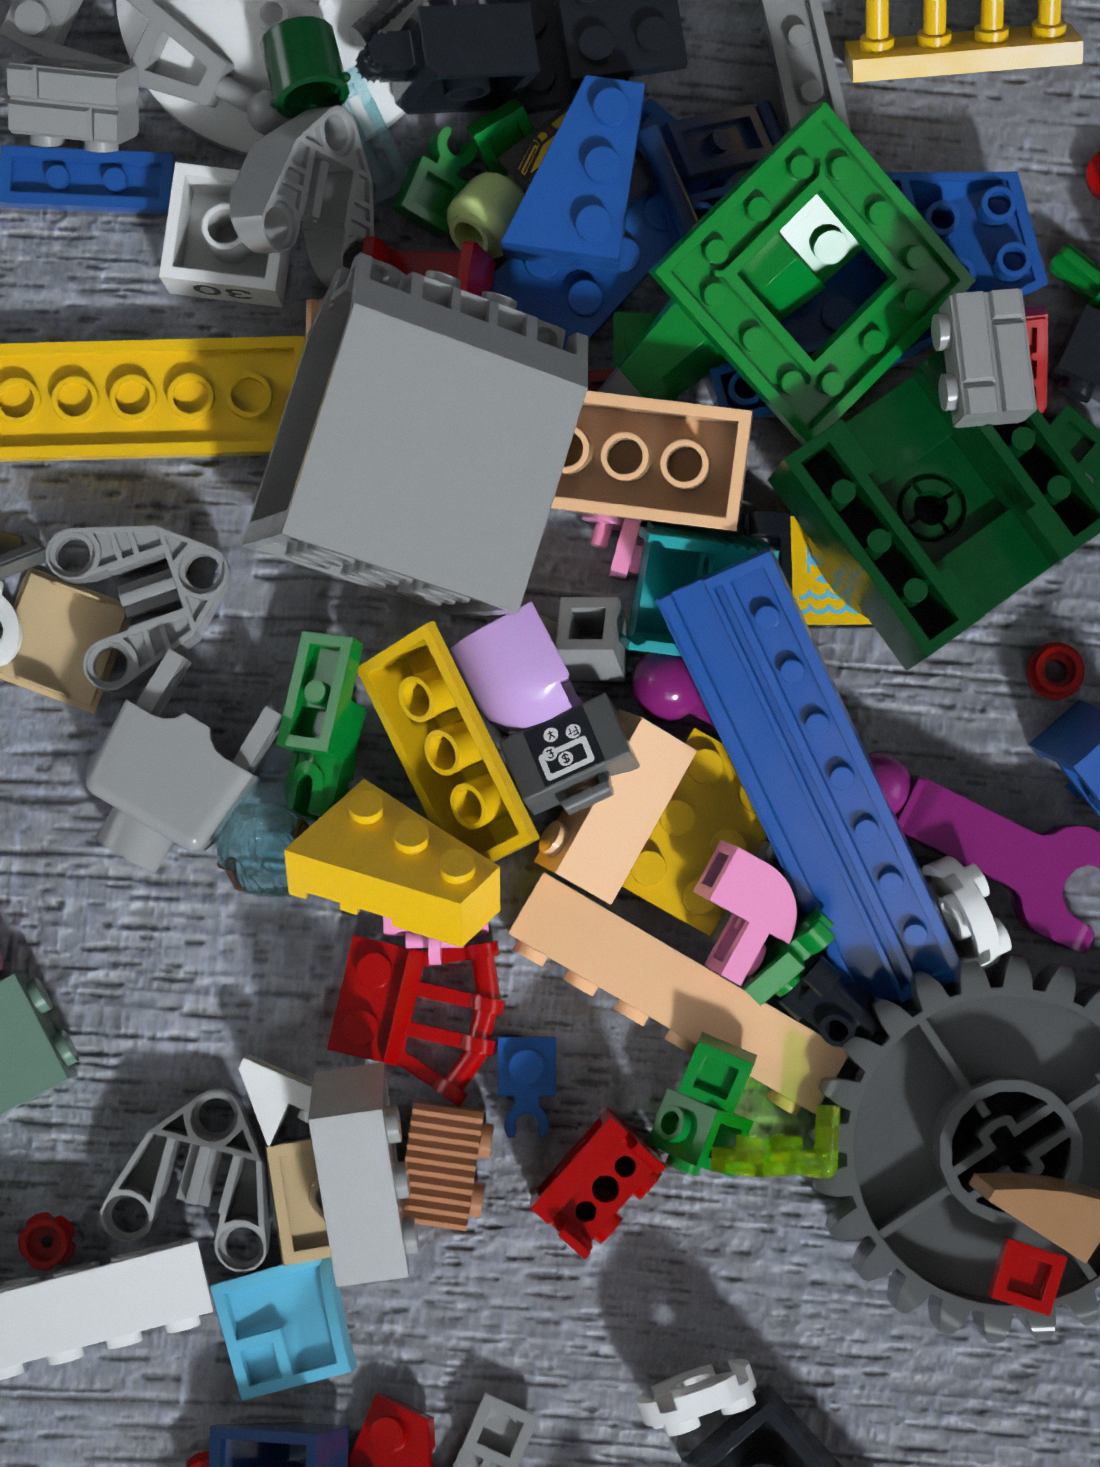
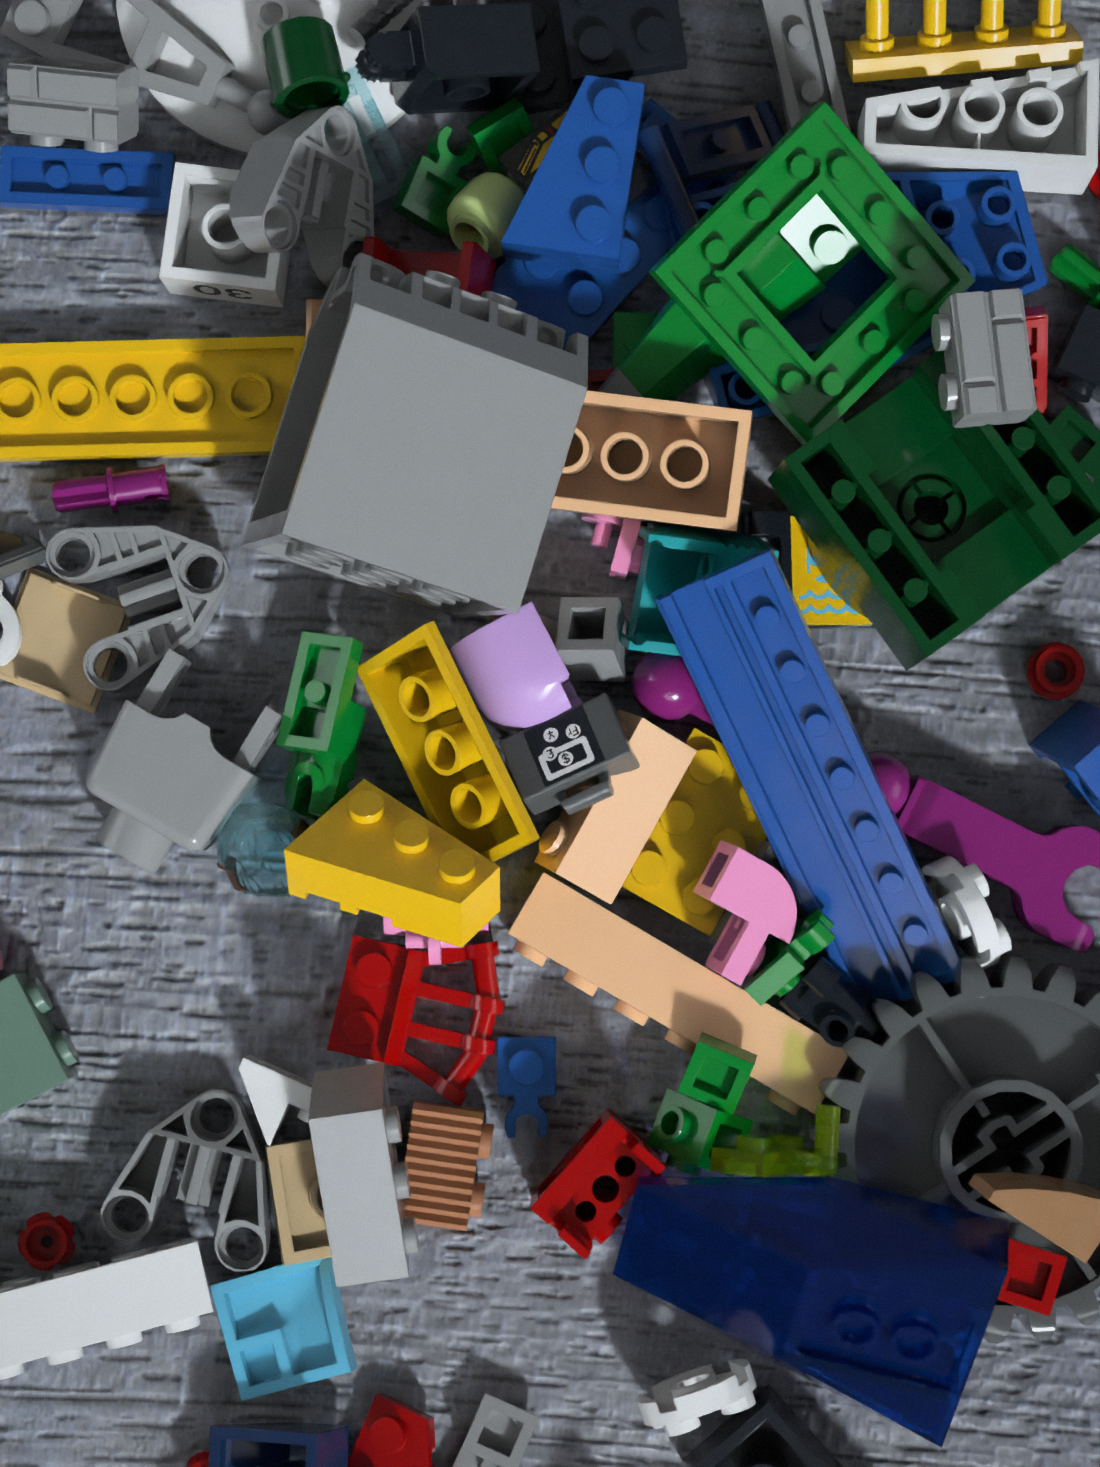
(112, 489): none -> magenta axle
(827, 1281): none -> clear blue wedge
(1021, 124): none -> white wedge

